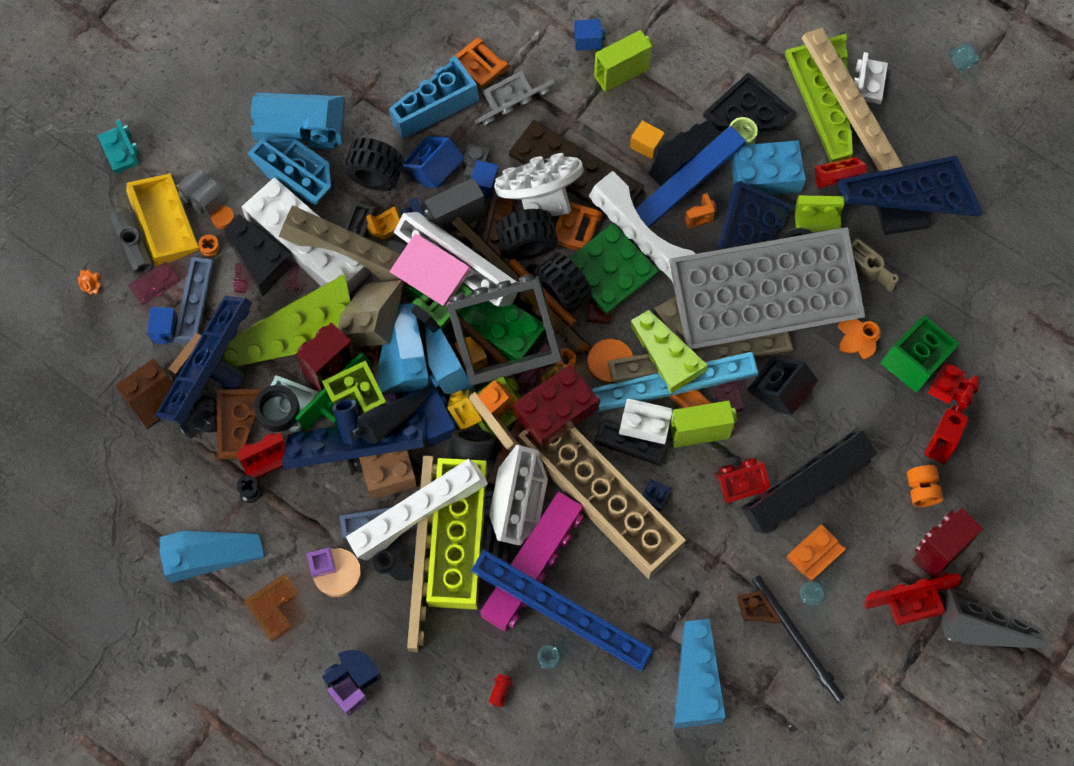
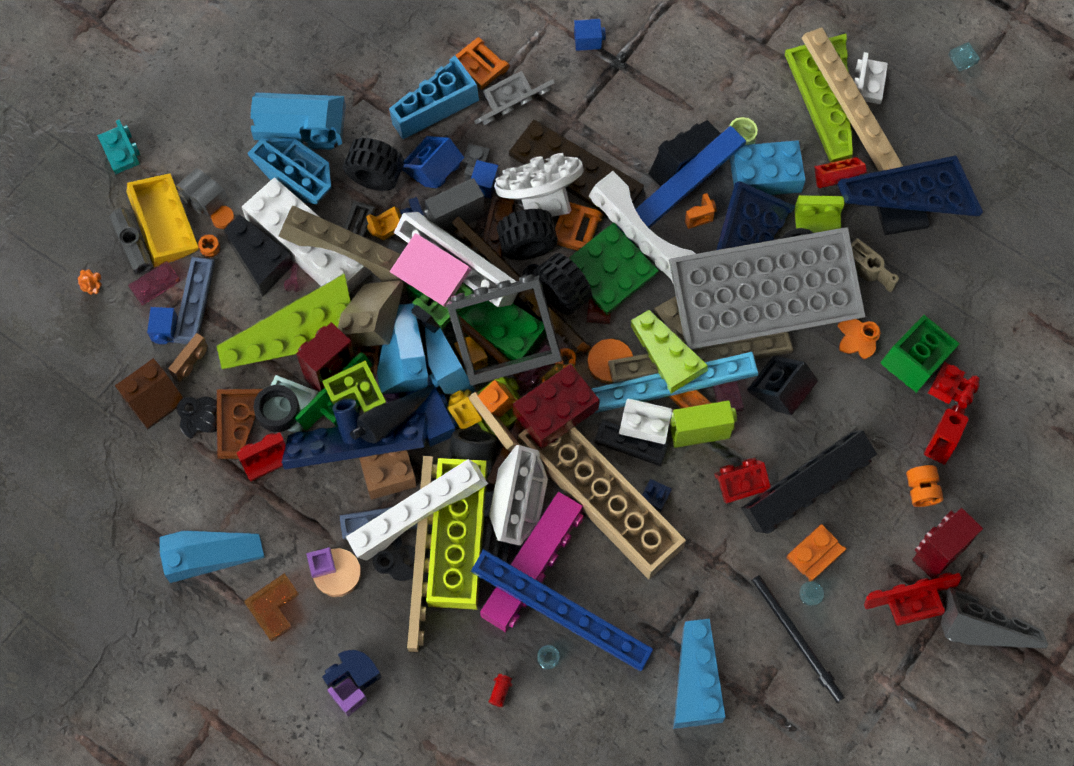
(207, 362): dark blue plate -> none
(240, 285): clear pink hand -> none
(246, 495): black bush -> none
(355, 465): black bush -> none
(551, 302): orange bar -> none
(623, 60): lime brick -> none
(646, 139): light orange panel -> none
(753, 101): black plate -> none
(757, 608): reddish brown piece -> none

